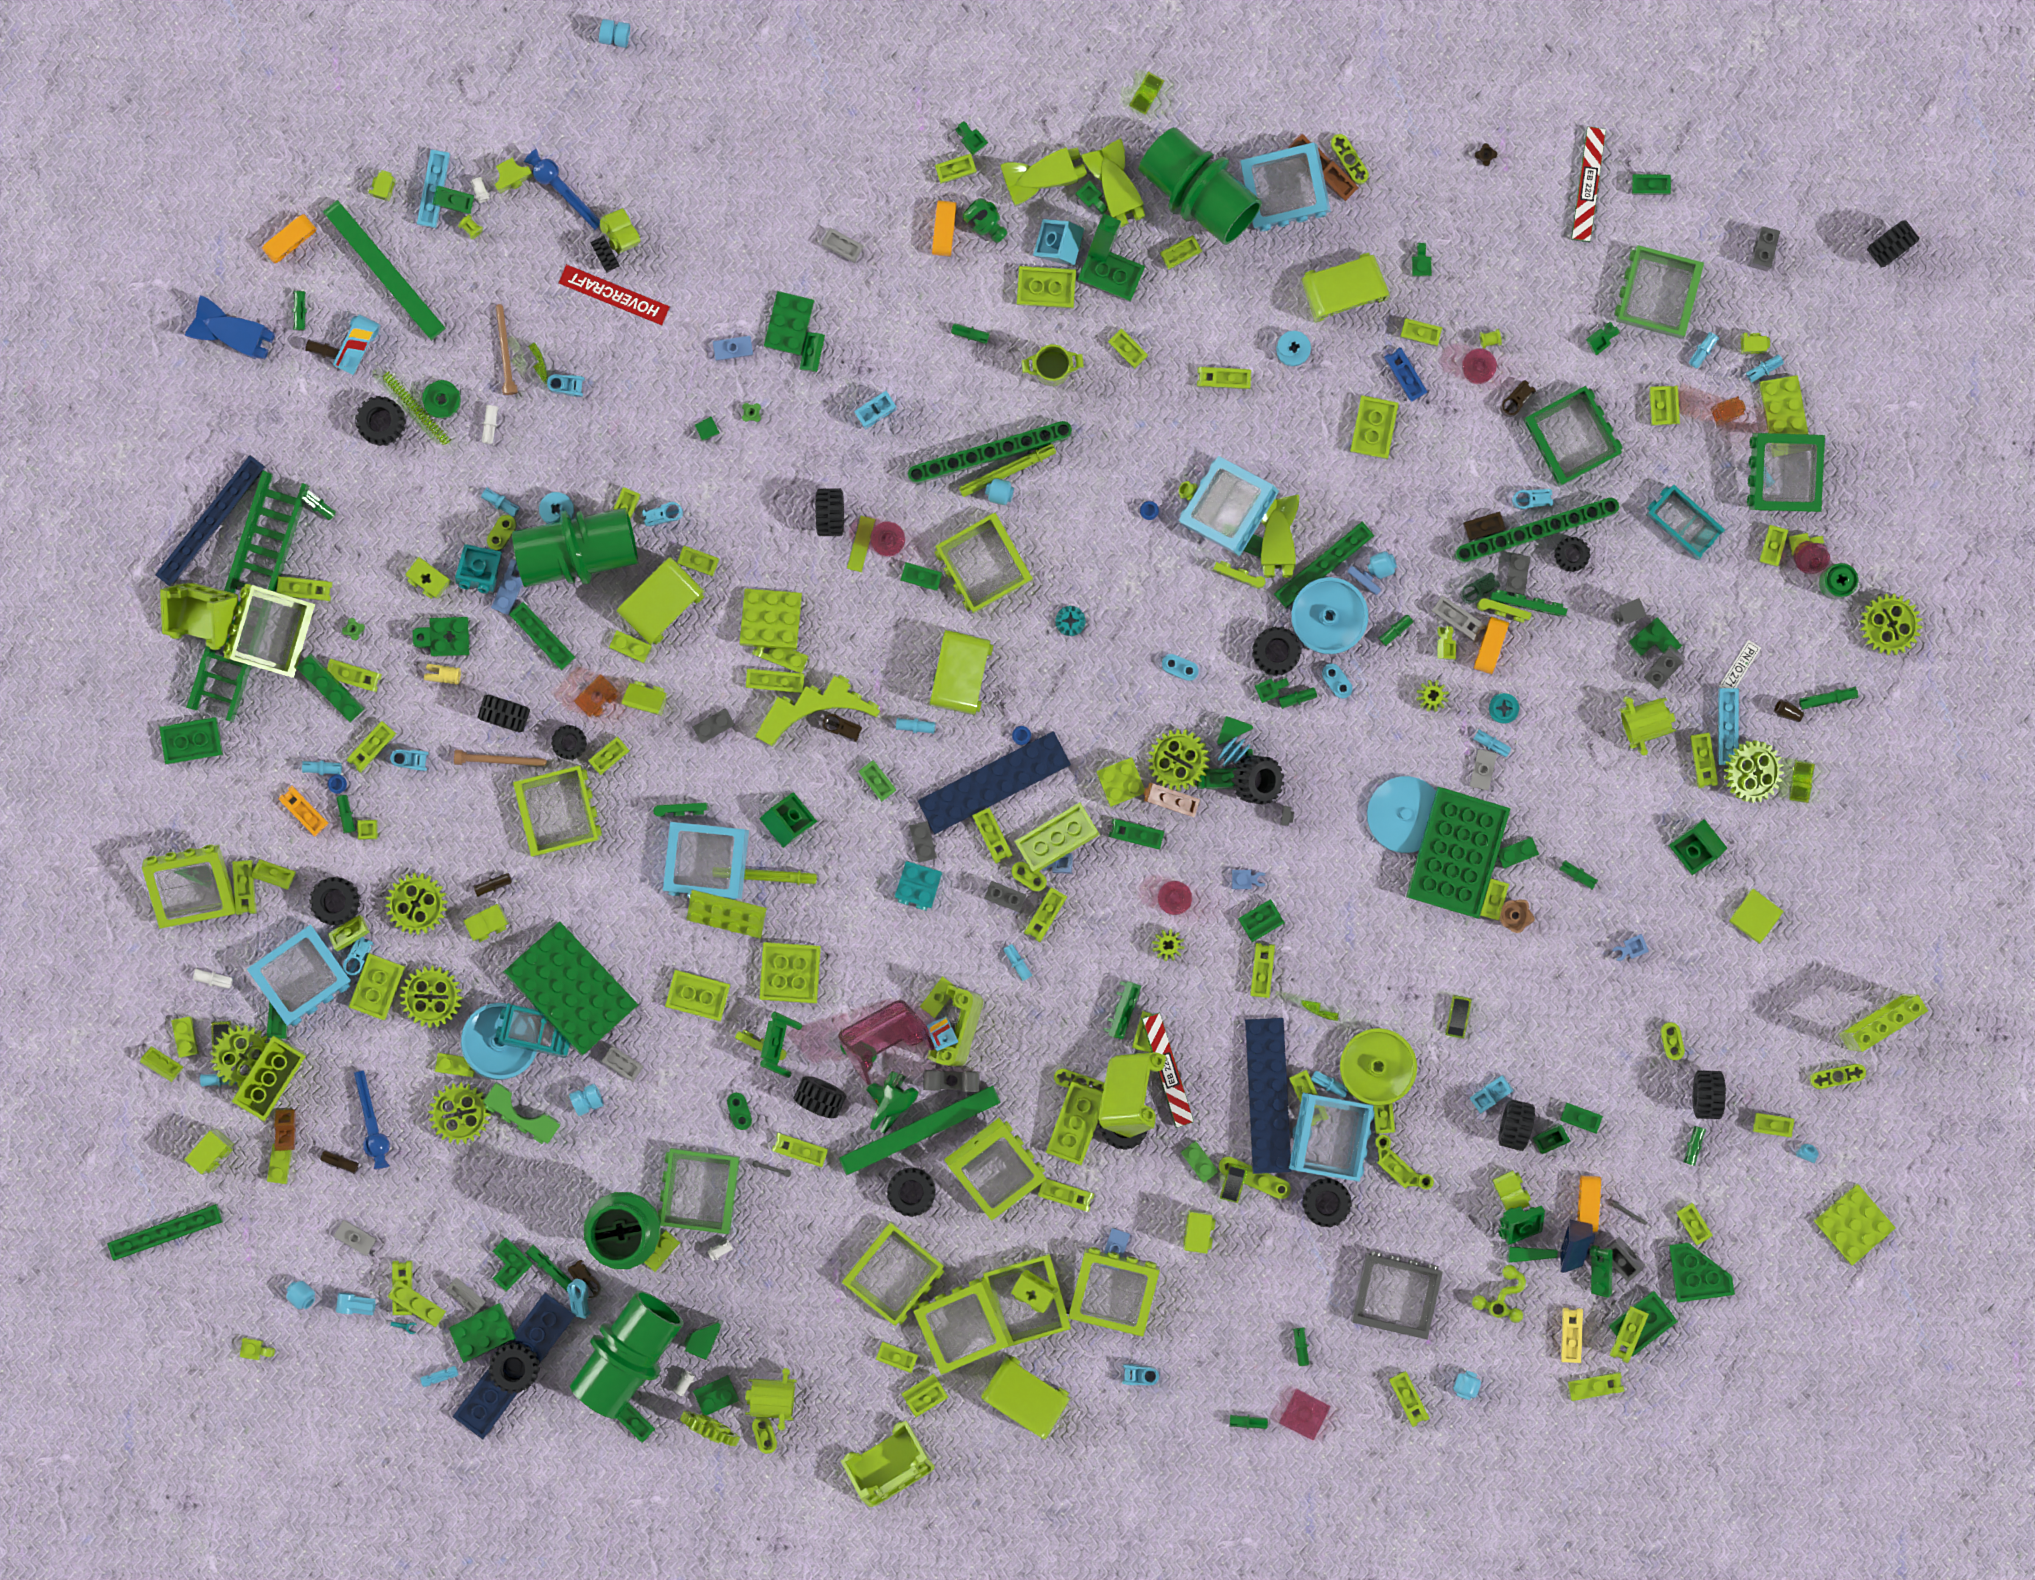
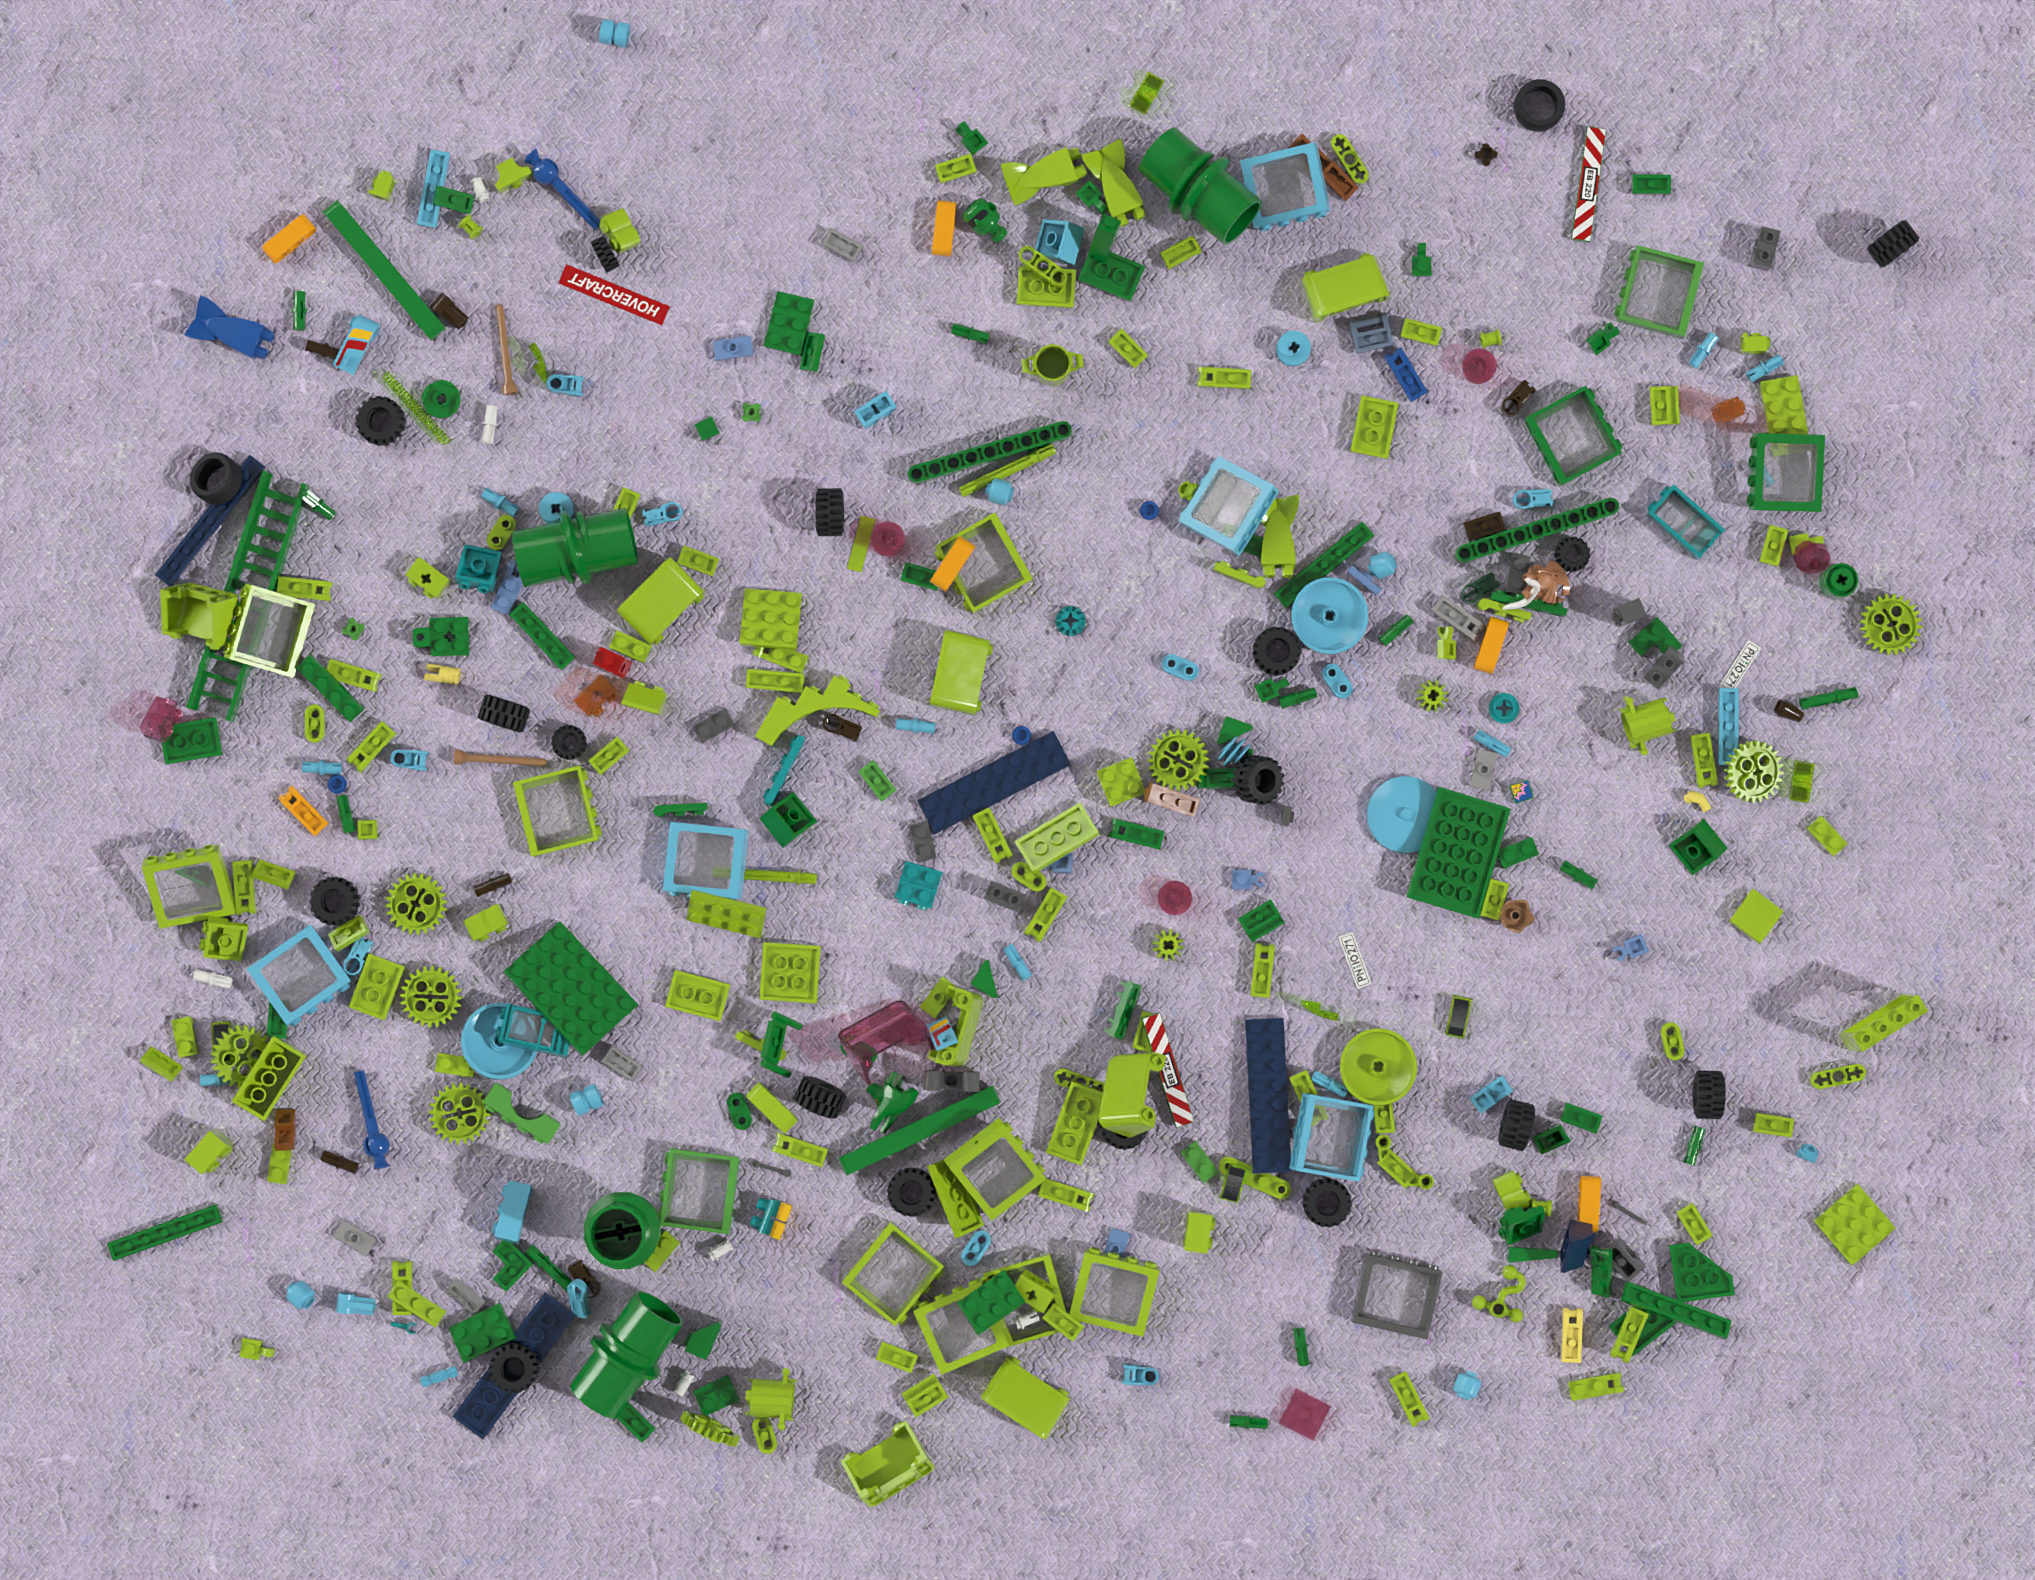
(160, 719): none -> clear pink brick
(202, 471): none -> black tyre
(223, 939): none -> lime plate
(314, 723): none -> lime plate
(445, 308): none -> dark brown piece
(512, 1212): none -> medium azure brick
(611, 662): none -> red torso
(767, 1224): none -> teal hips
(772, 1107): none -> lime beam
(780, 777): none -> teal plate
(952, 563): none -> light orange beam
(955, 1199): none -> lime plate
(976, 1248): none -> medium azure plate
(984, 980): none -> green slope
(990, 1302): none -> green plate
(1024, 1320): none -> white pin
(1038, 258): none -> lime beam
(1063, 1322): none -> lime plate
(1354, 960): none -> white sticker
(1371, 339): none -> sand blue plate
(1521, 791): none -> tile
(1543, 585): none -> nougat helmet
(1545, 86): none -> black tyre
(1547, 1205): none -> lime bush
(1676, 1310): none -> green plate
(1698, 798): none -> light yellow arm
(1827, 836): none -> lime plate

